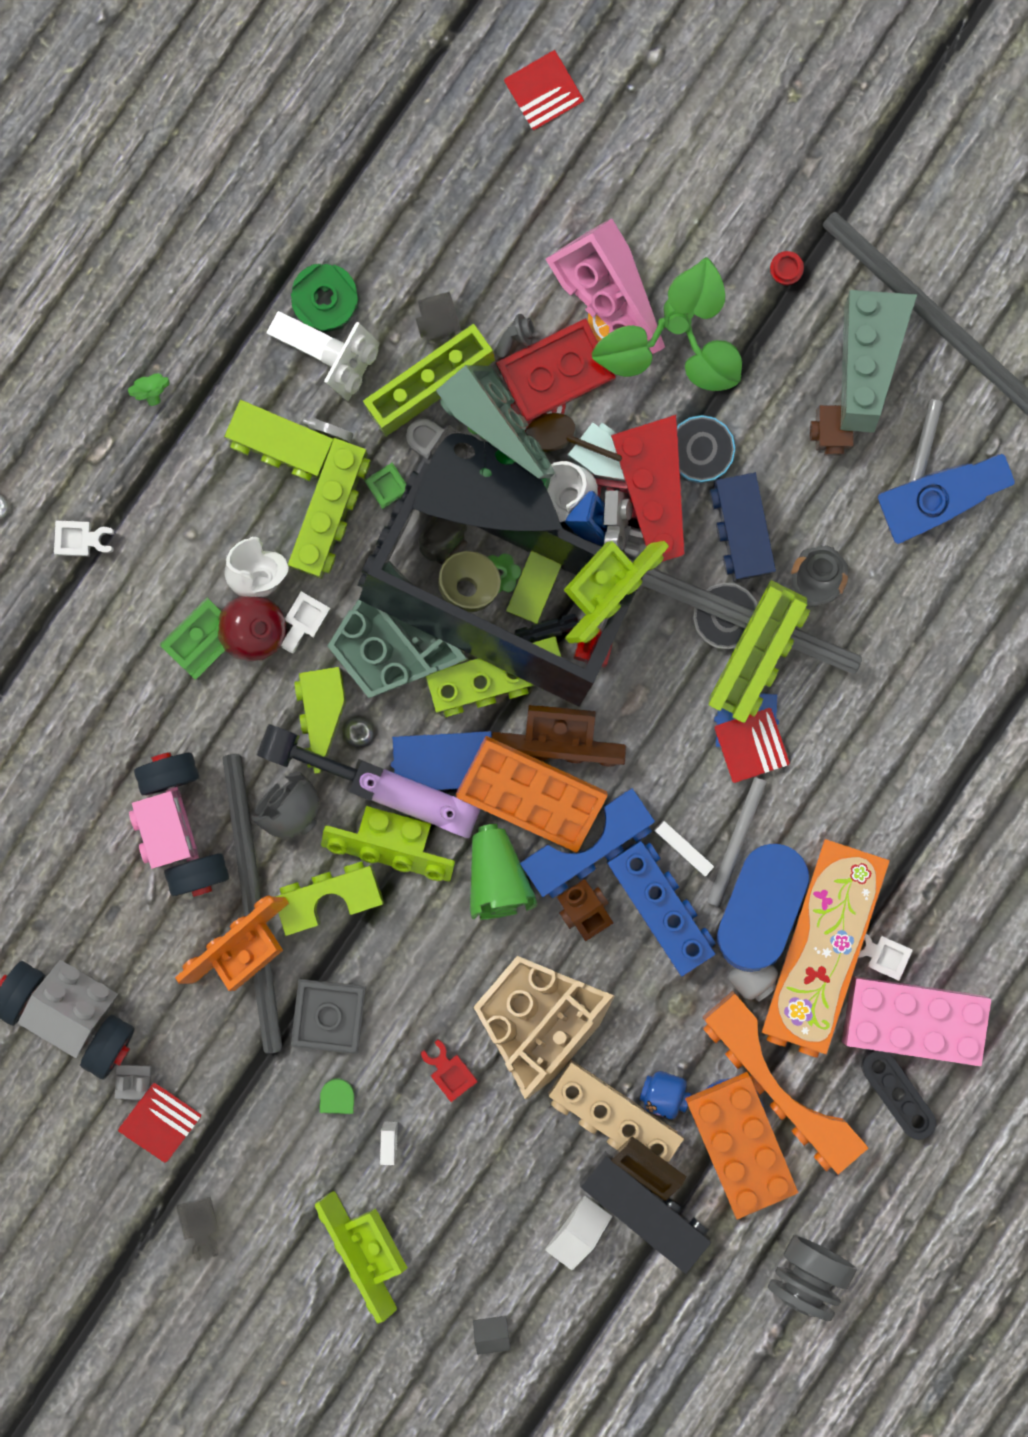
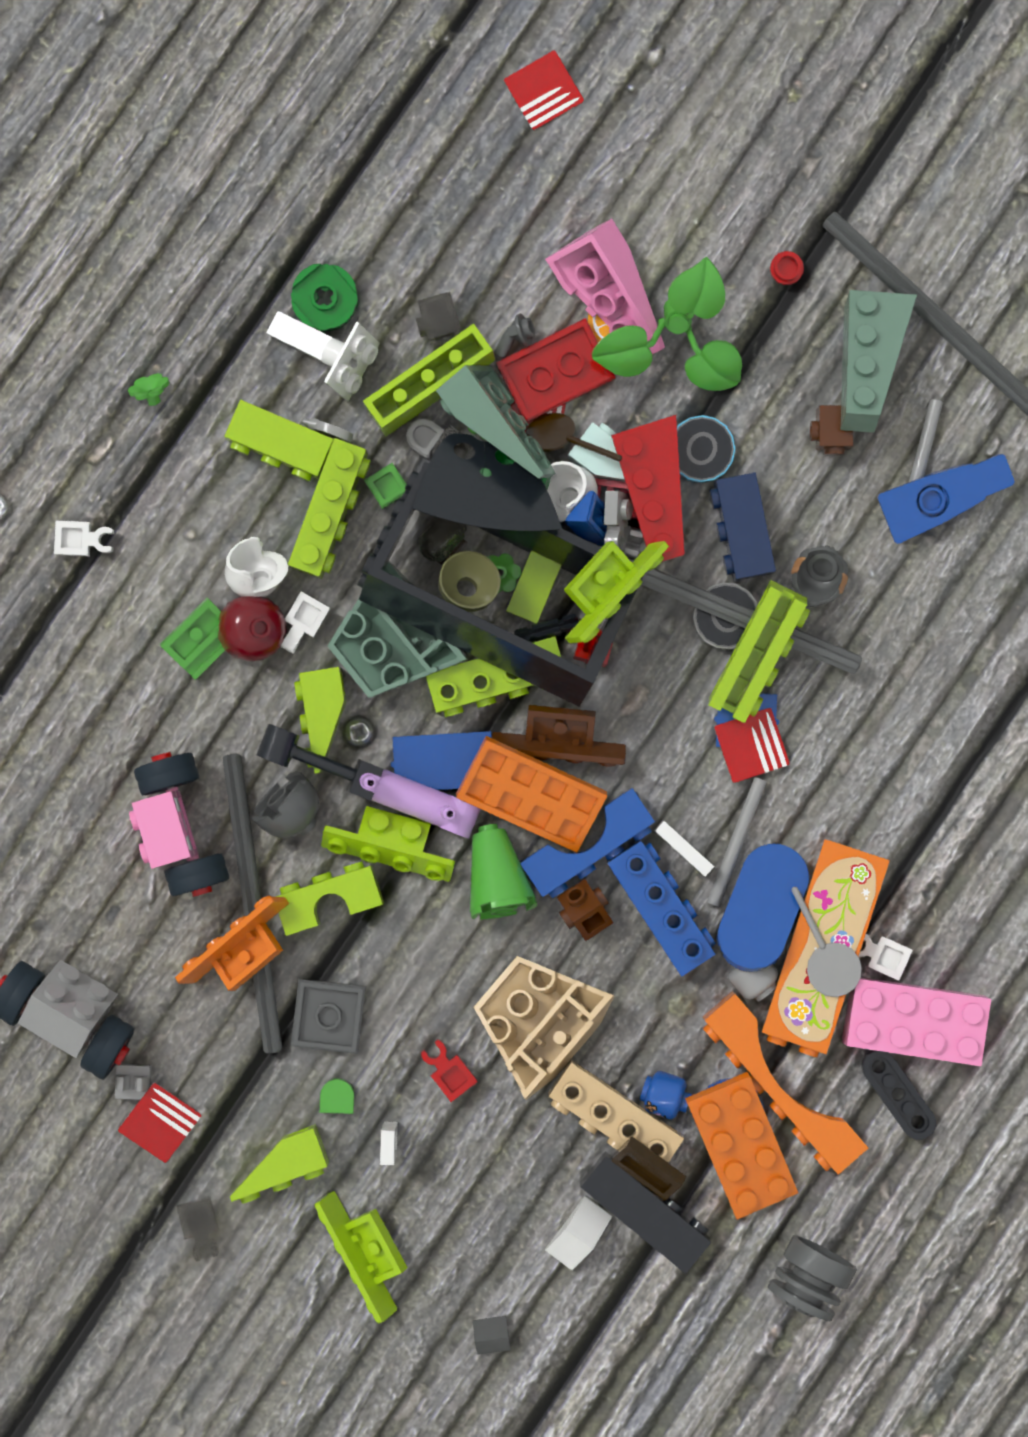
(290, 1158): none -> lime slope
(833, 966): none -> light grey piece

